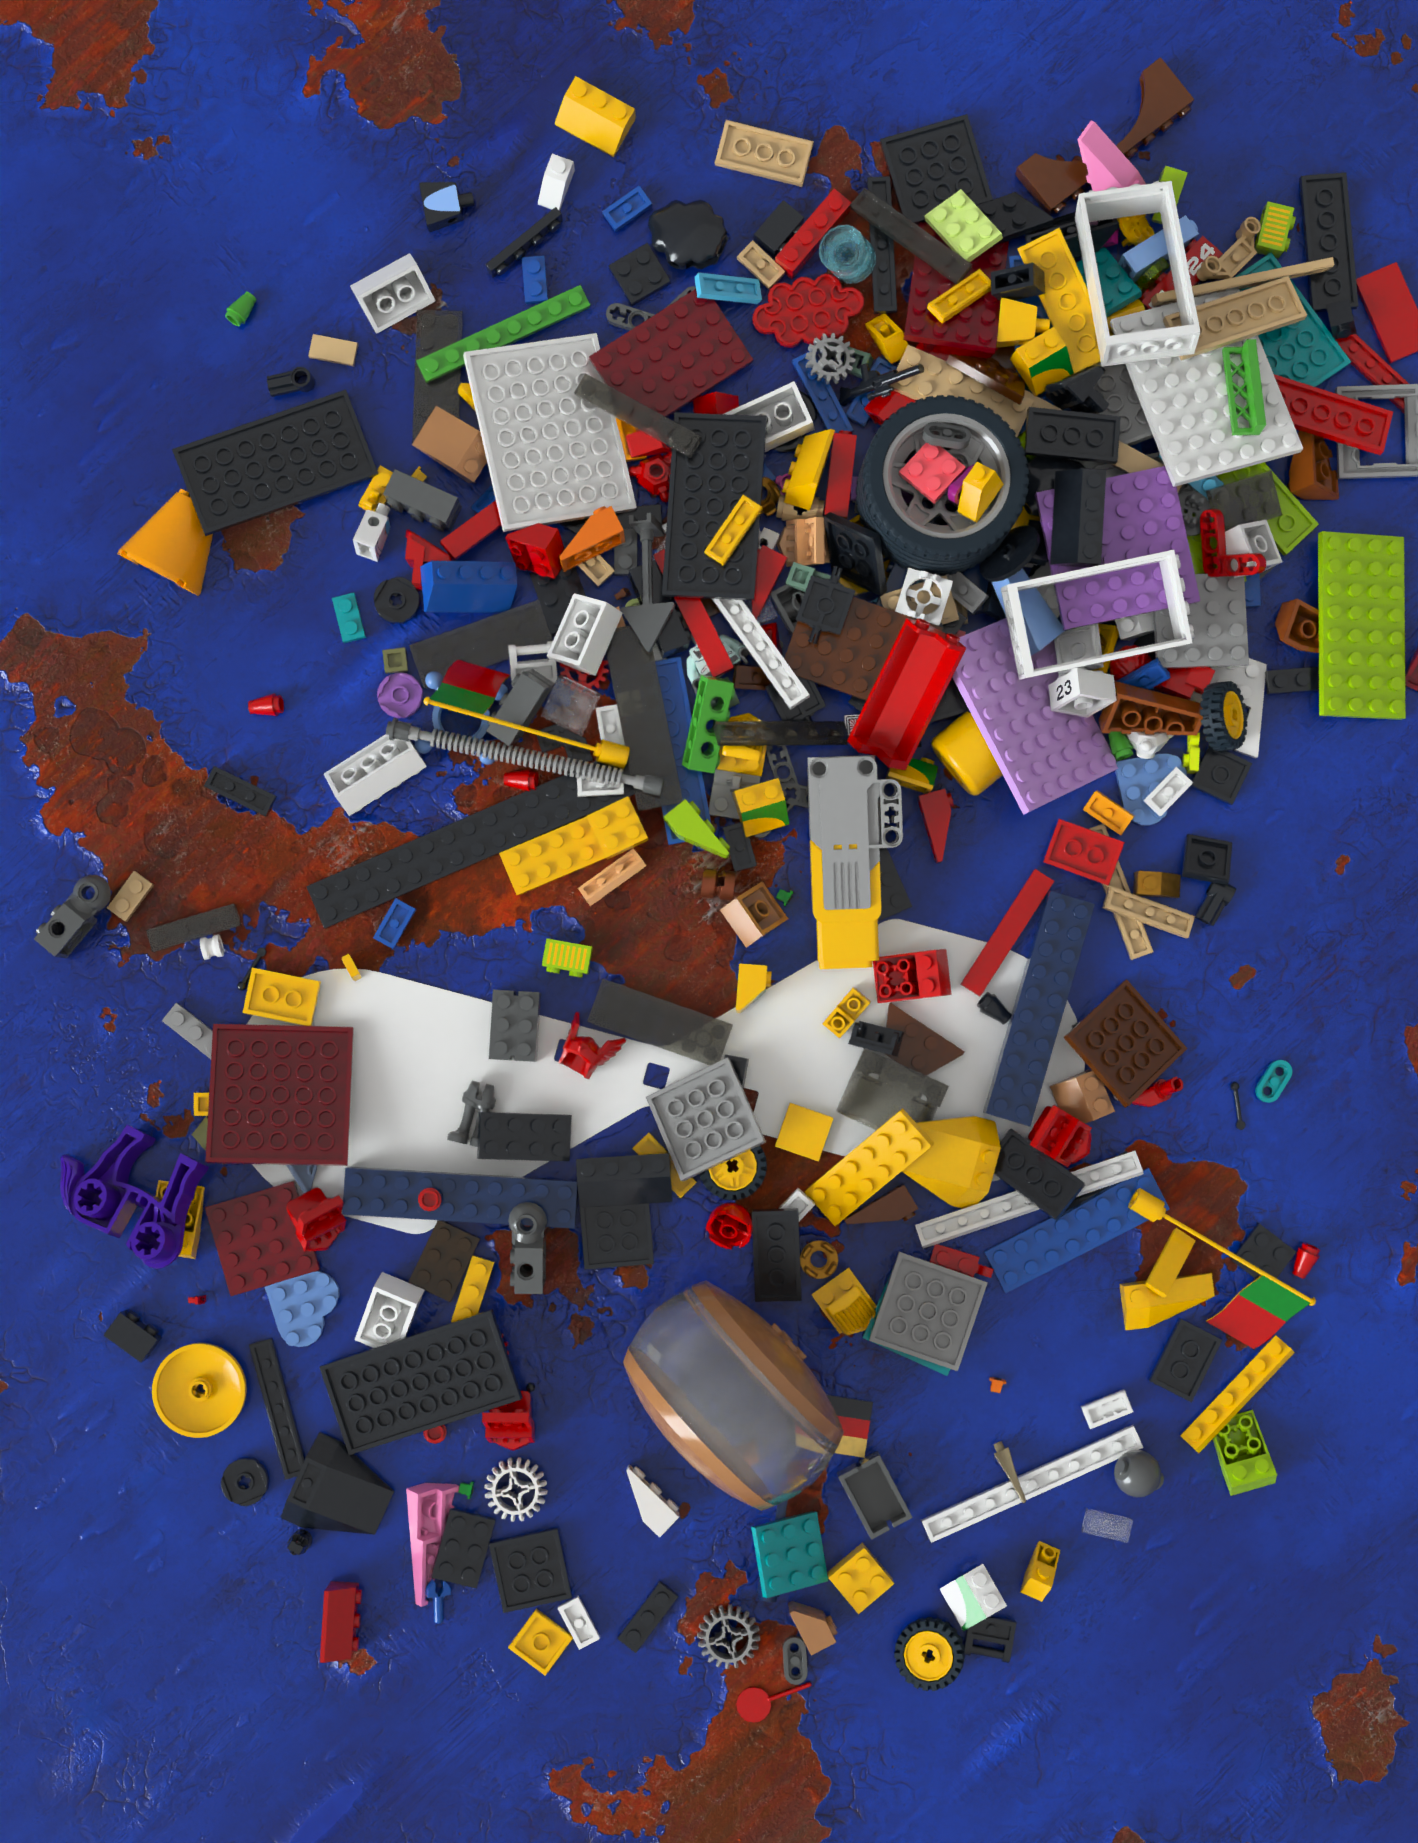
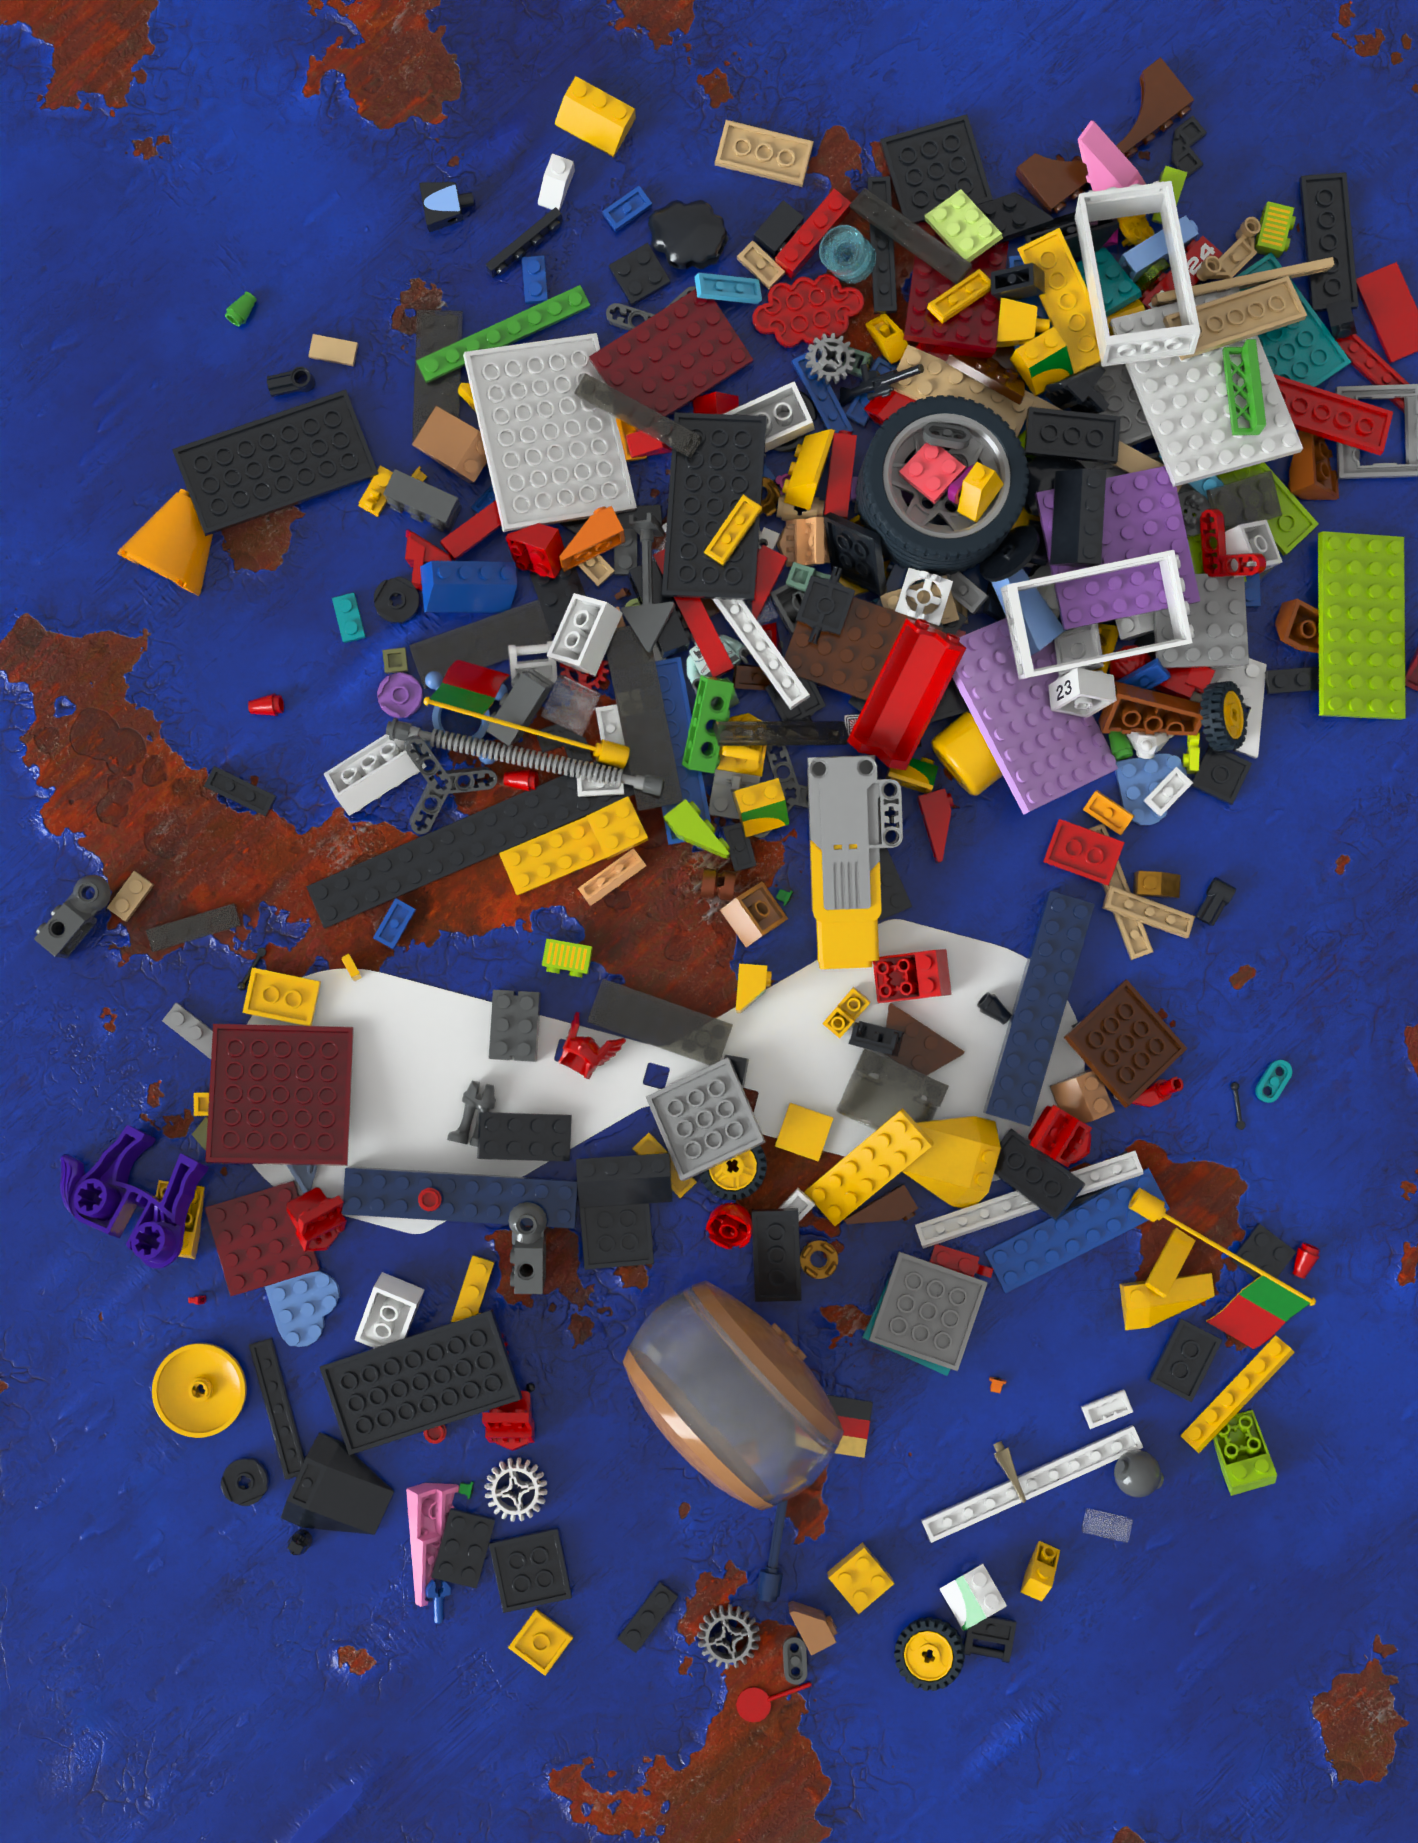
(133, 1335): black brick -> none
(211, 947): white wheel -> none
(340, 1621): red slope -> none
(372, 532): white torso -> none
(393, 293): white slope -> none
(438, 792): none -> dark grey piece
(444, 1260): dark brown plate -> none
(578, 1622): white plate -> none
(653, 1507): white slope -> none
(654, 474): red rock -> none
(789, 1554): teal plate -> none
(846, 1303): yellow piece -> none
(874, 1495): dark grey piece -> none
(1007, 932): red tile -> none
(1184, 137): none -> black tile
(1207, 859): black tile -> none

